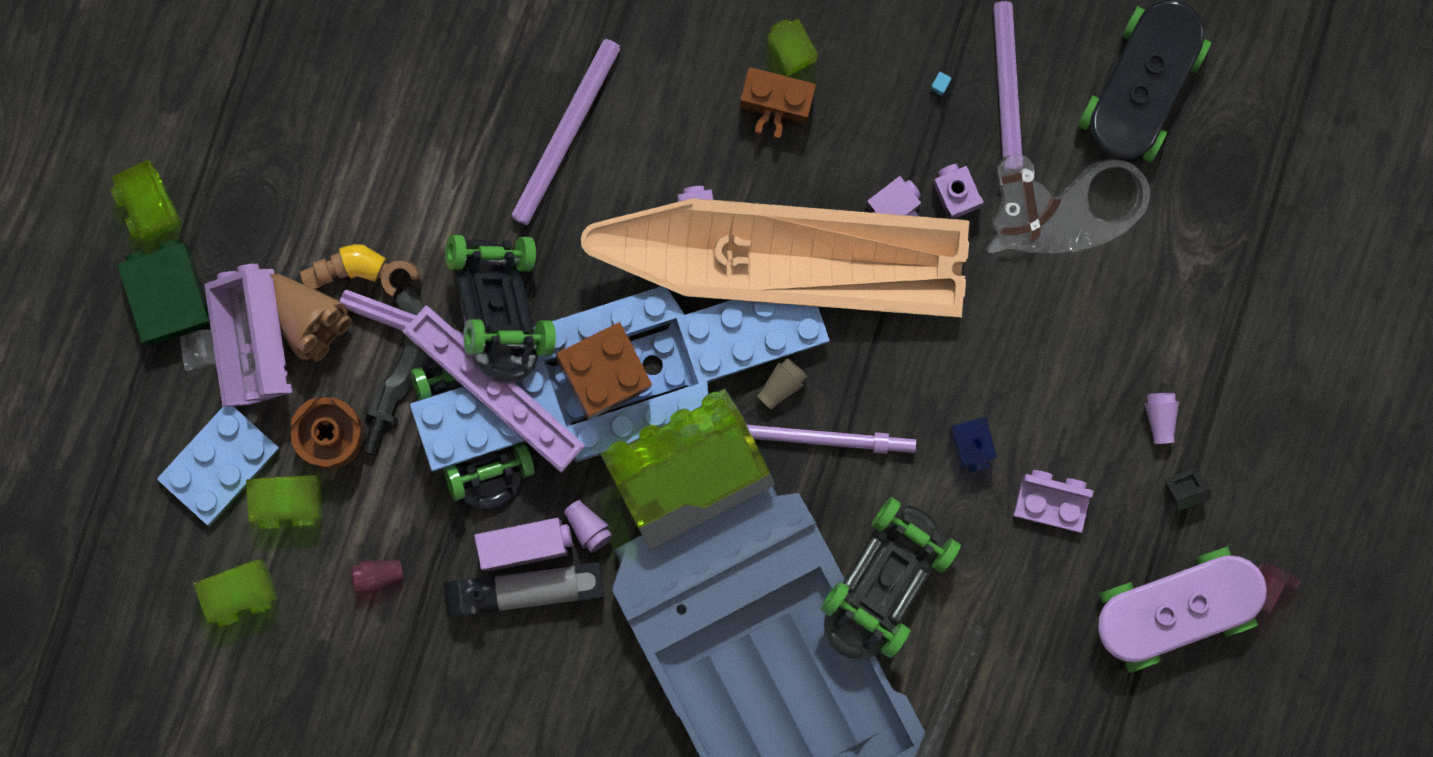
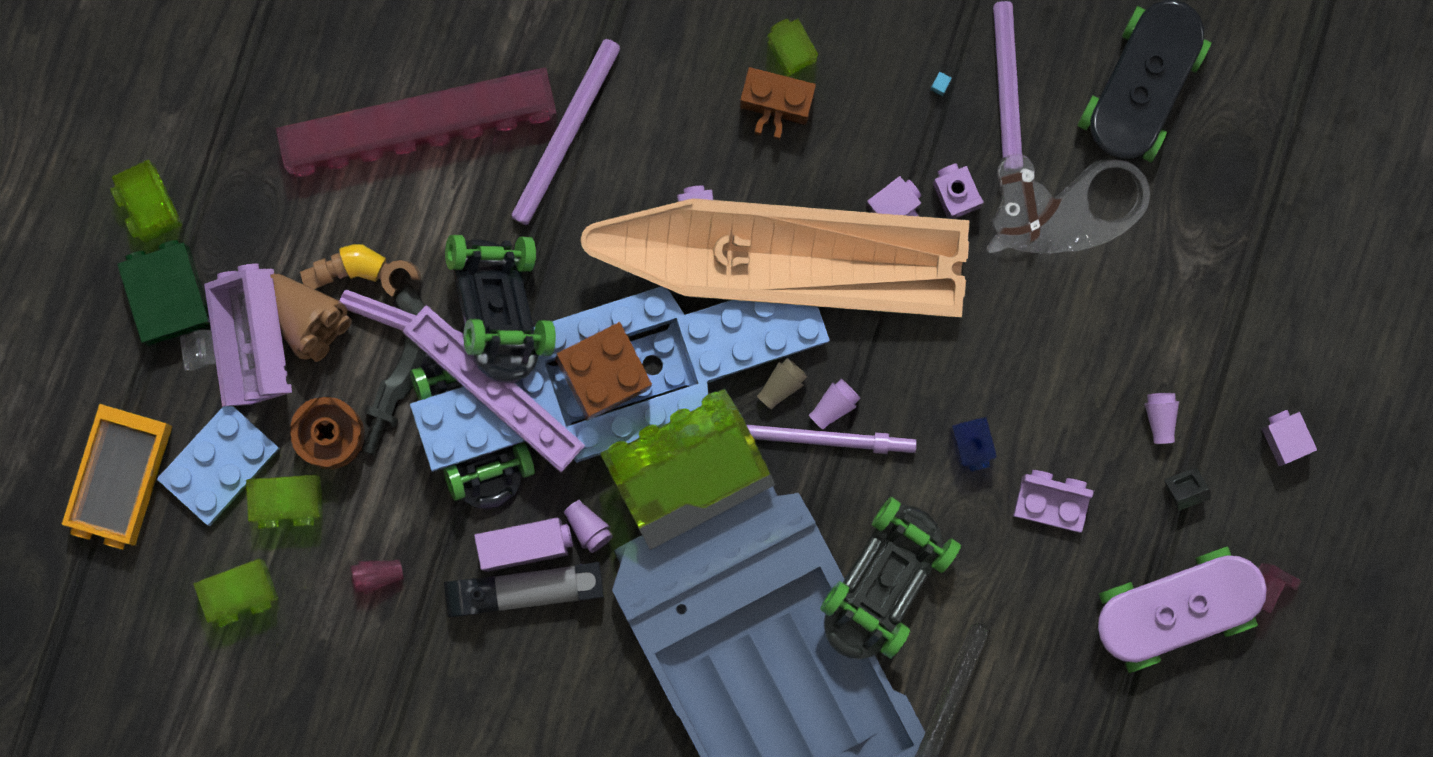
(116, 477): none -> window
(416, 121): none -> clear pink brick
(834, 404): none -> lavender cone
(1288, 437): none -> lavender brick

